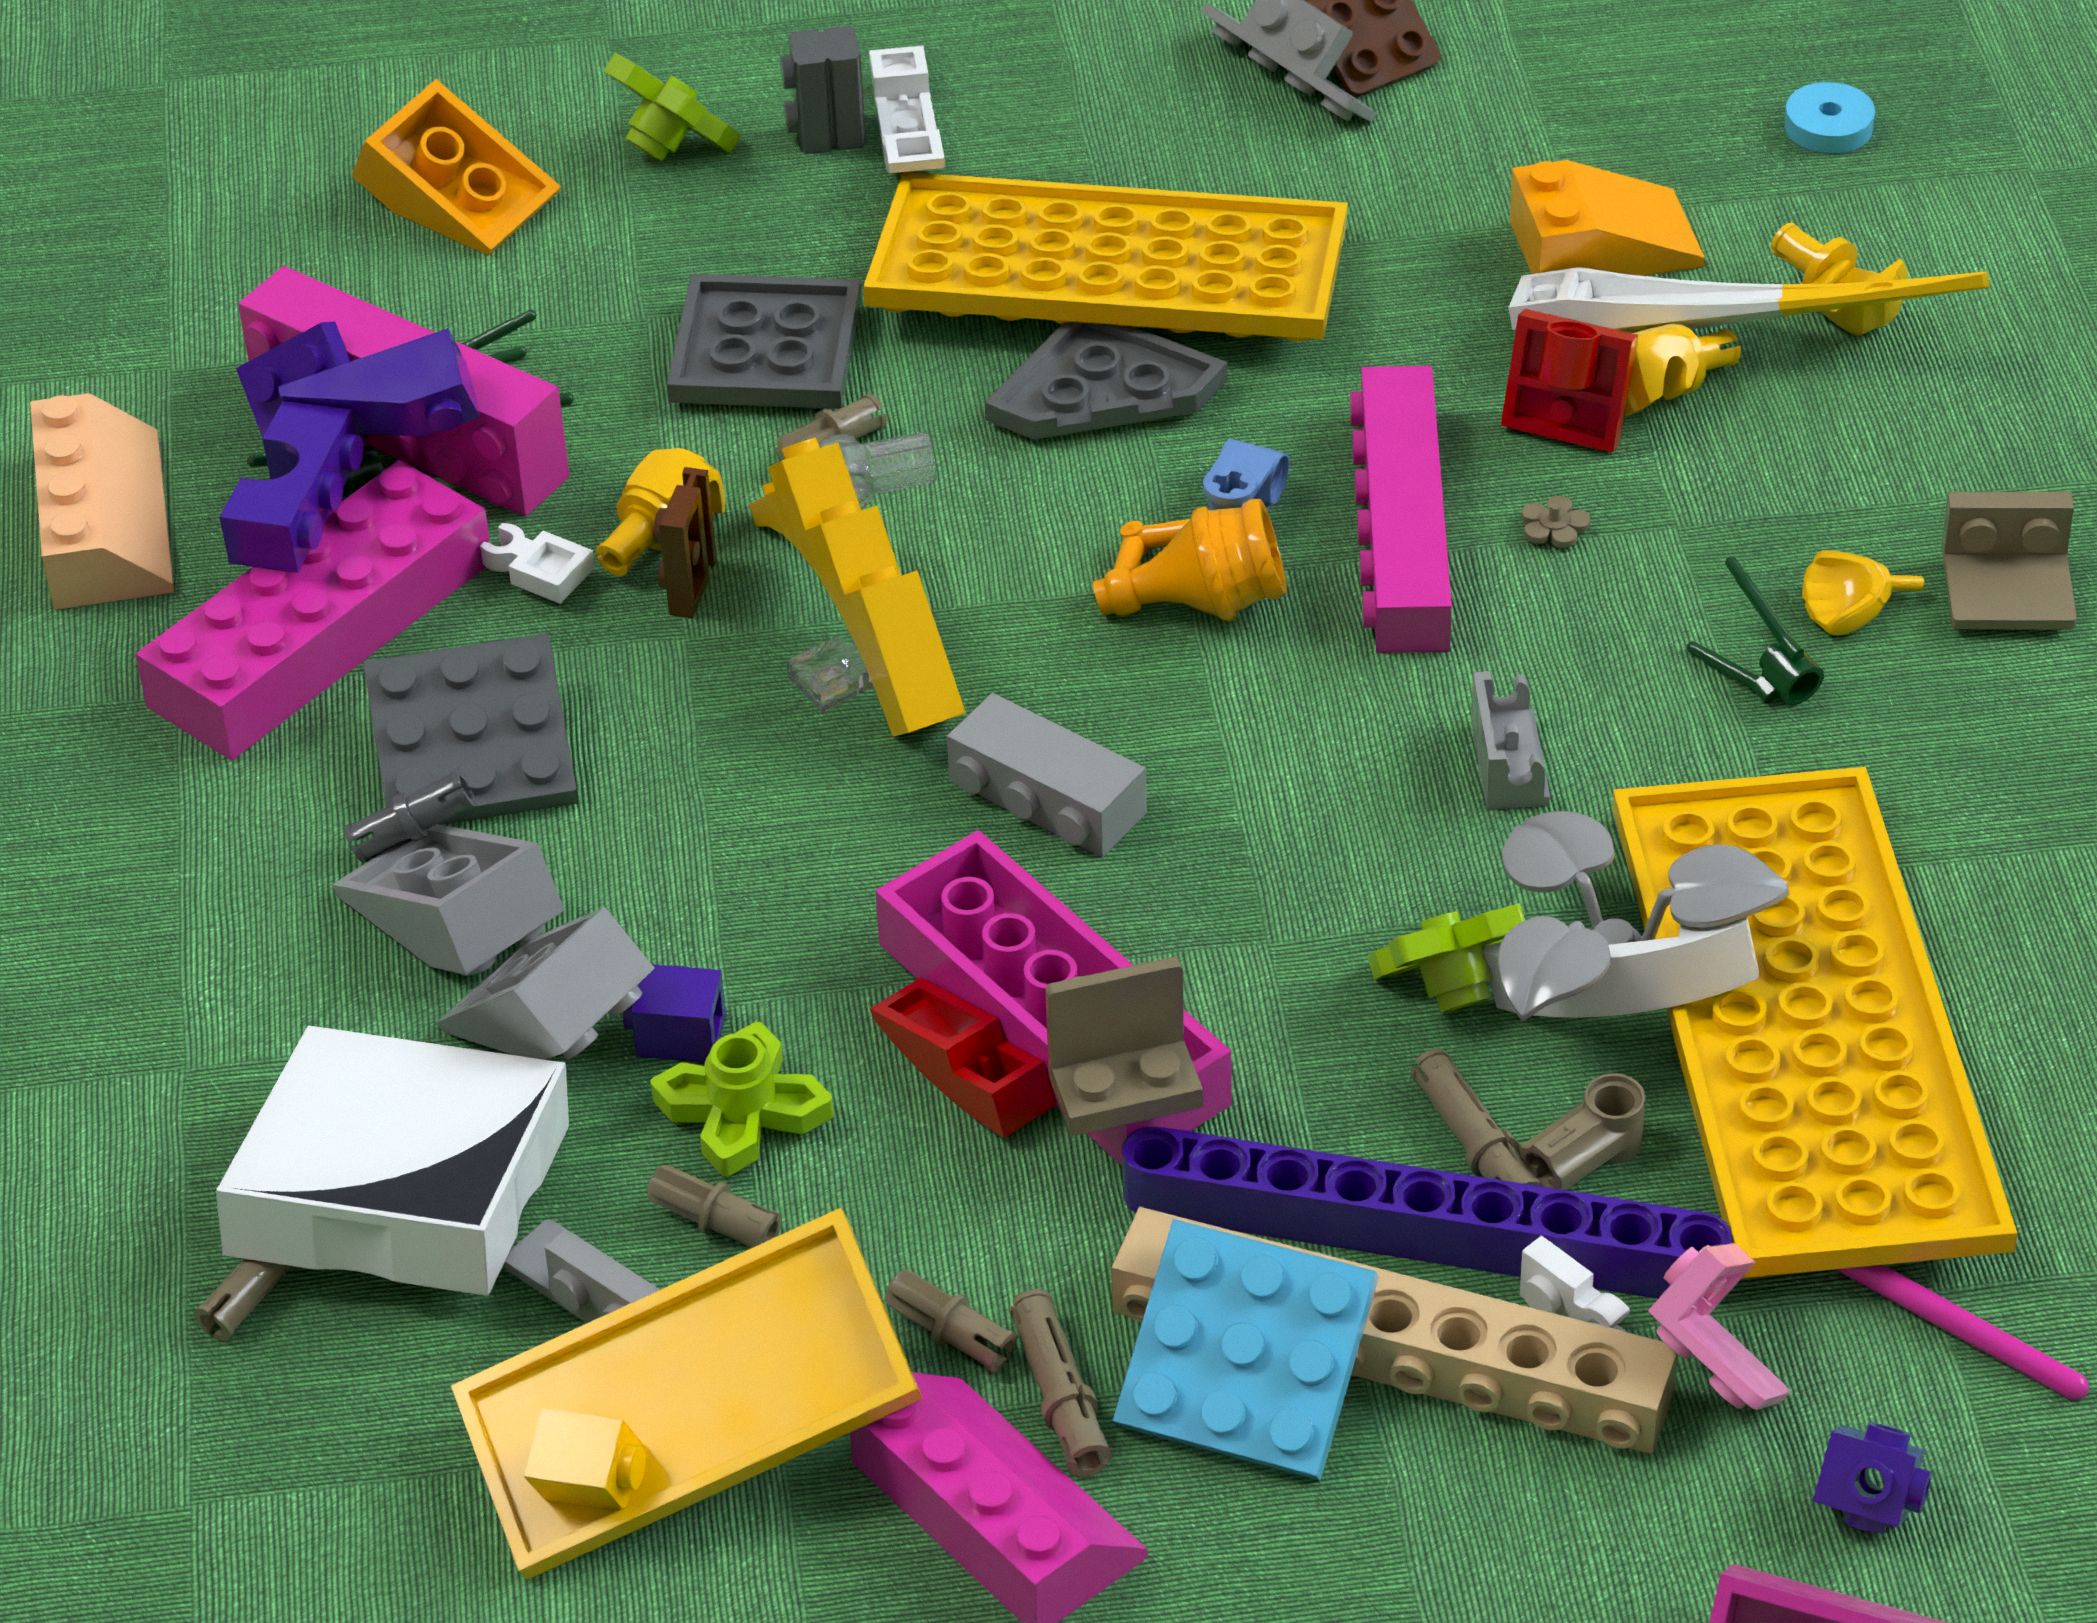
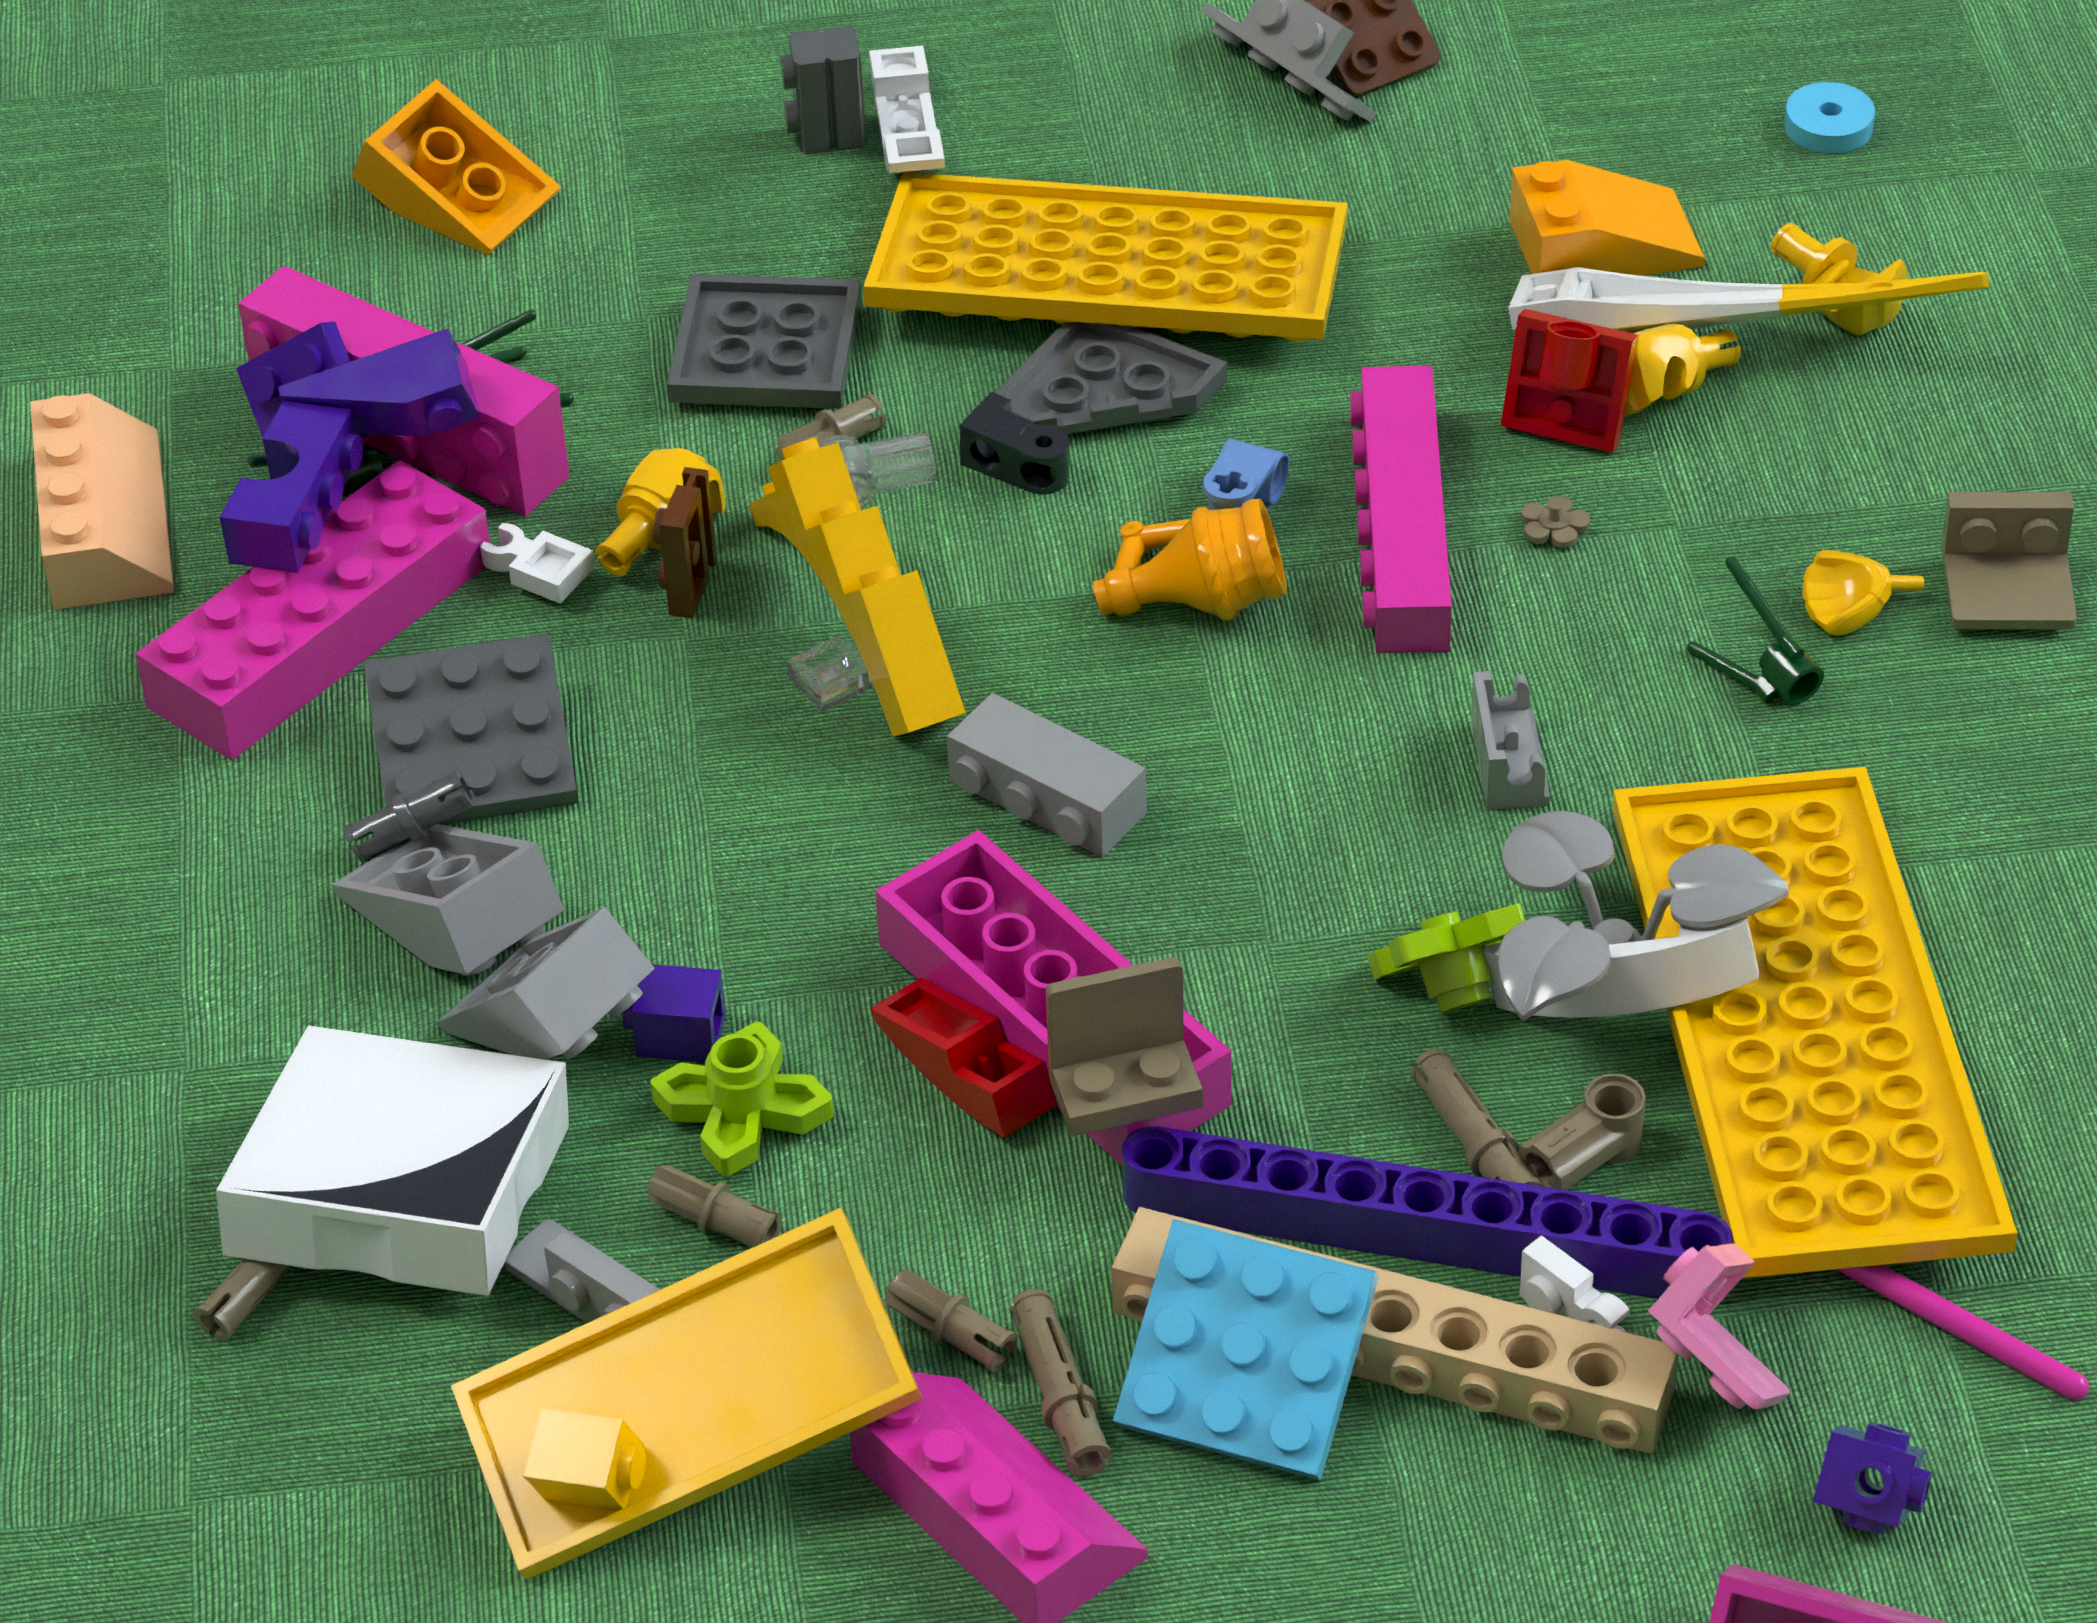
(666, 112): lime plant -> none
(1014, 448): none -> black leg

